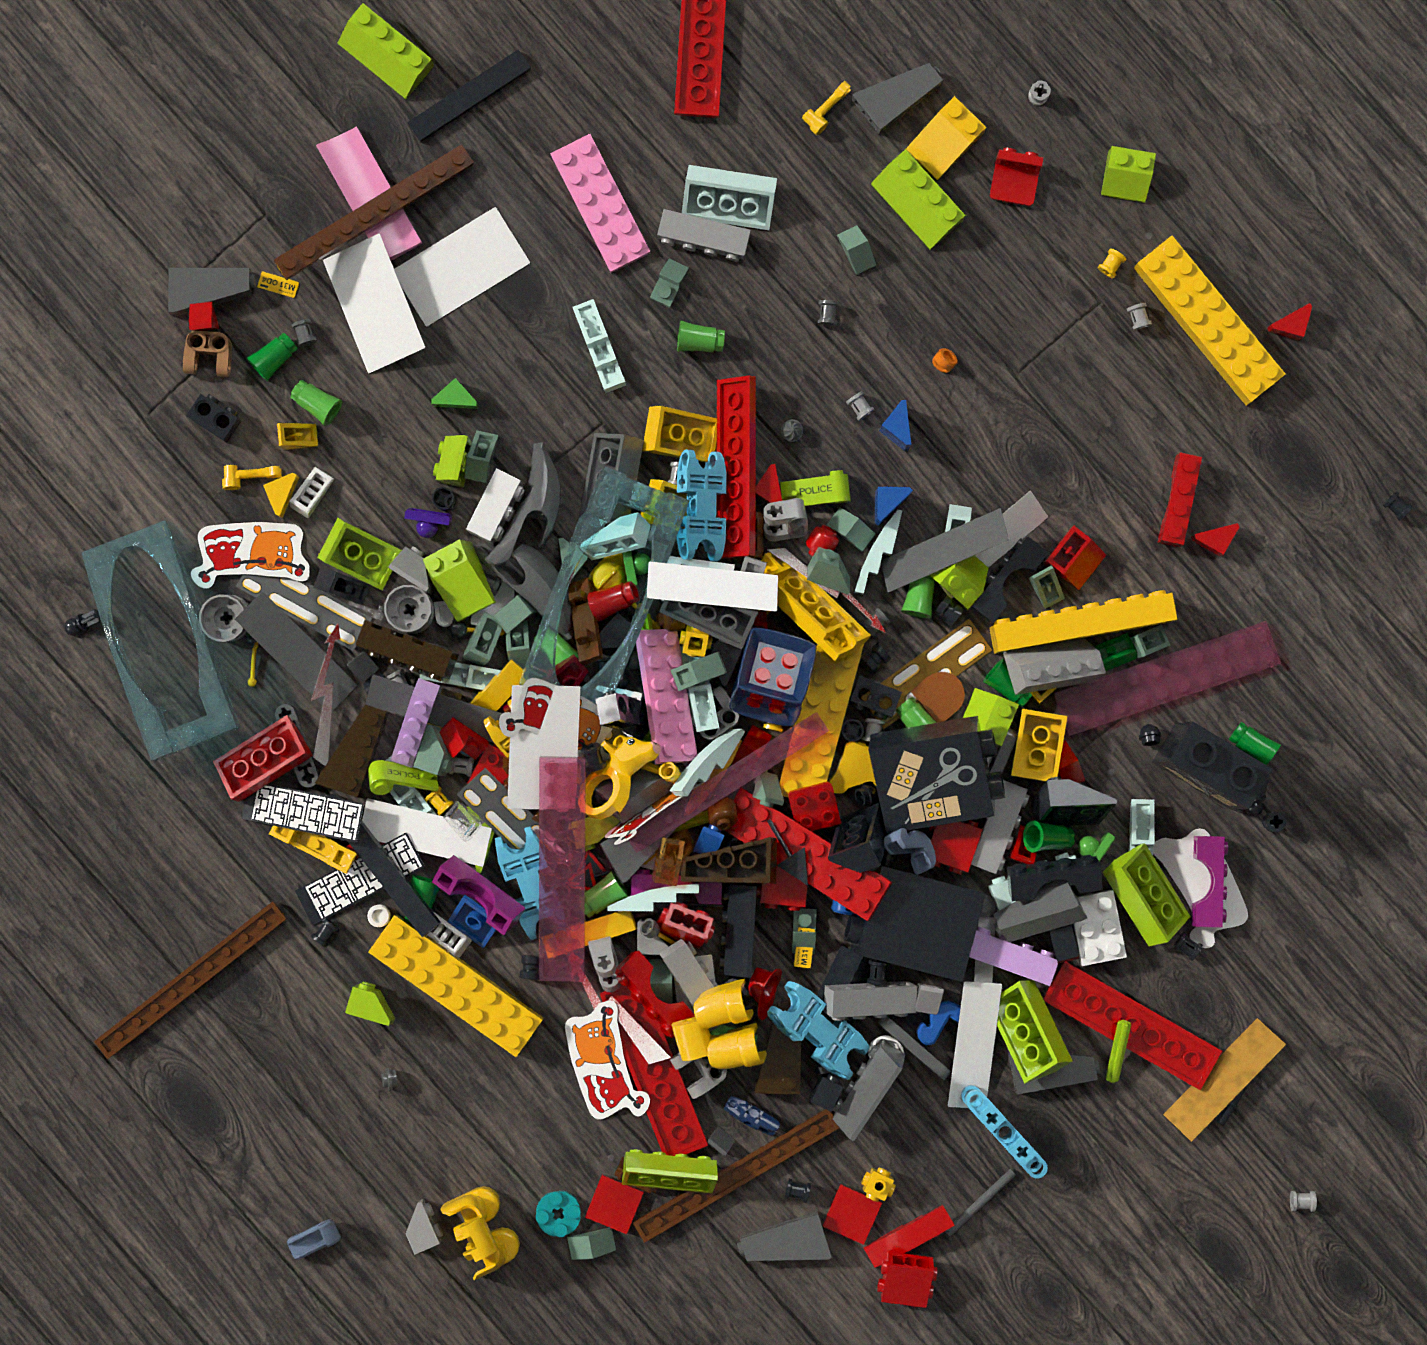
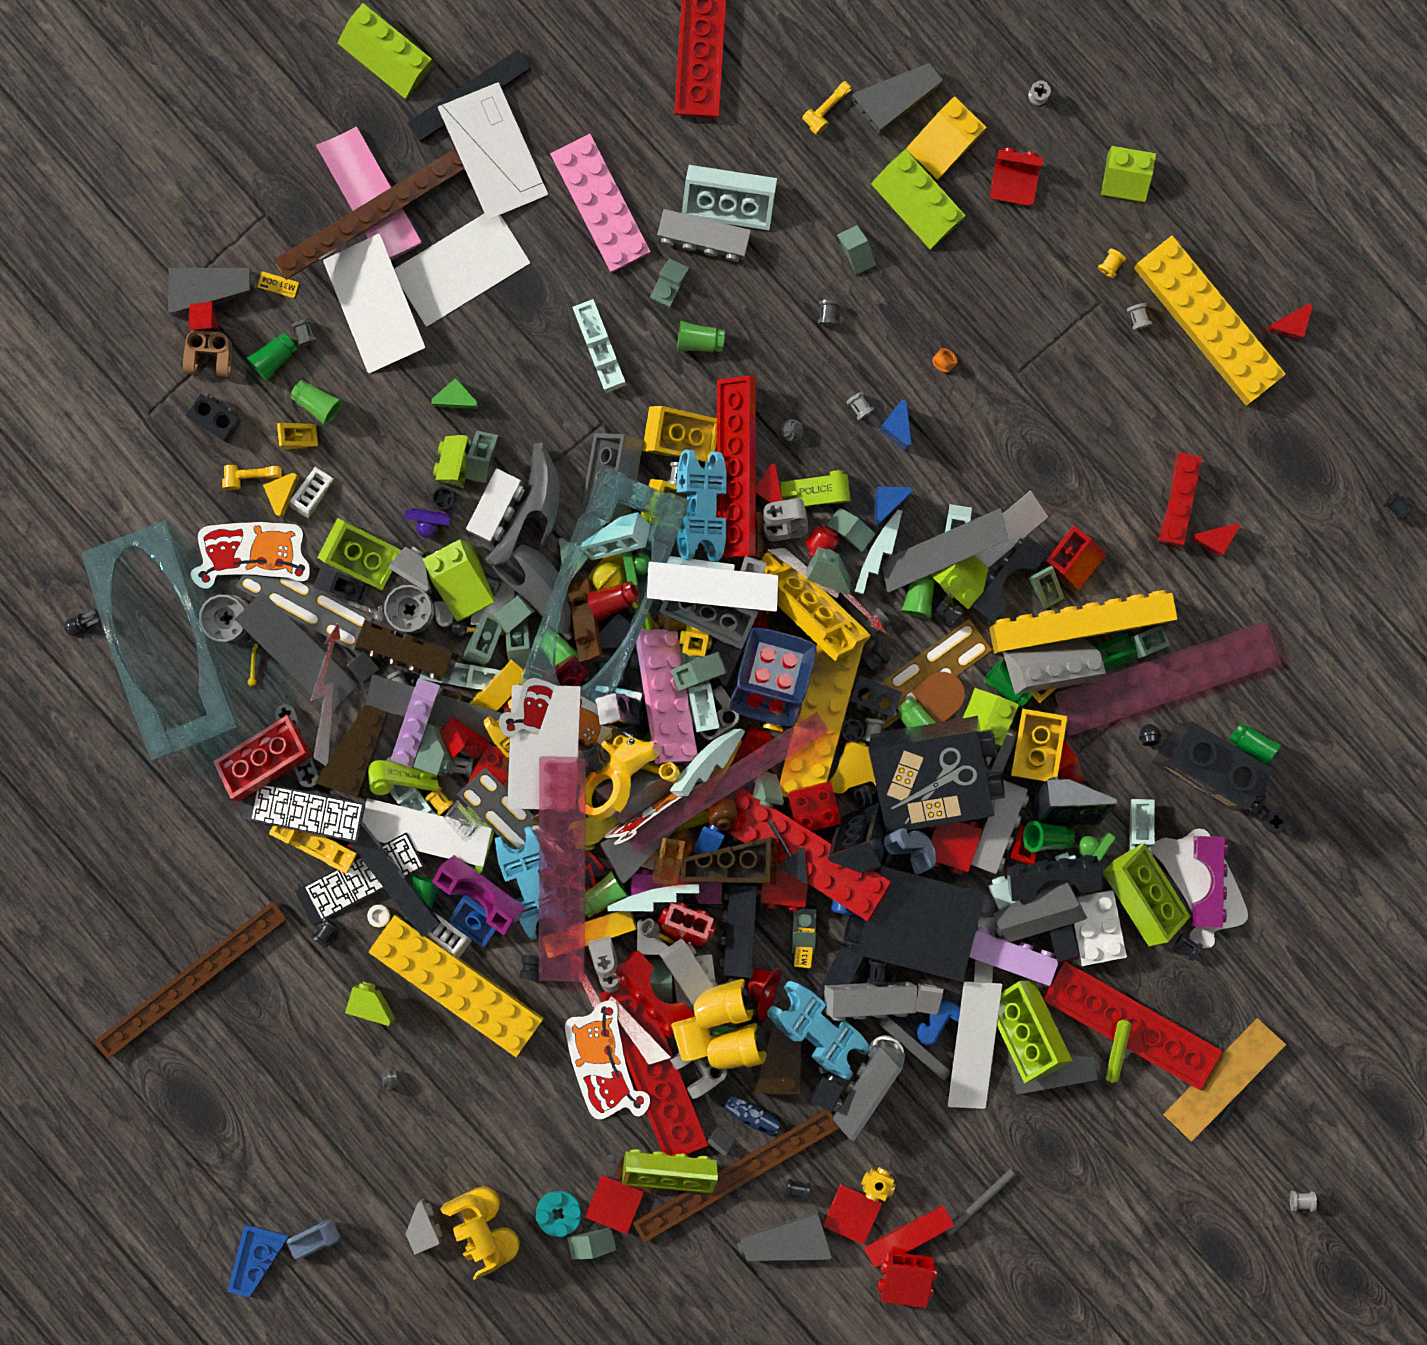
(254, 1256): none -> blue wing
(492, 150): none -> white sticker
(1026, 1154): medium azure piece -> none

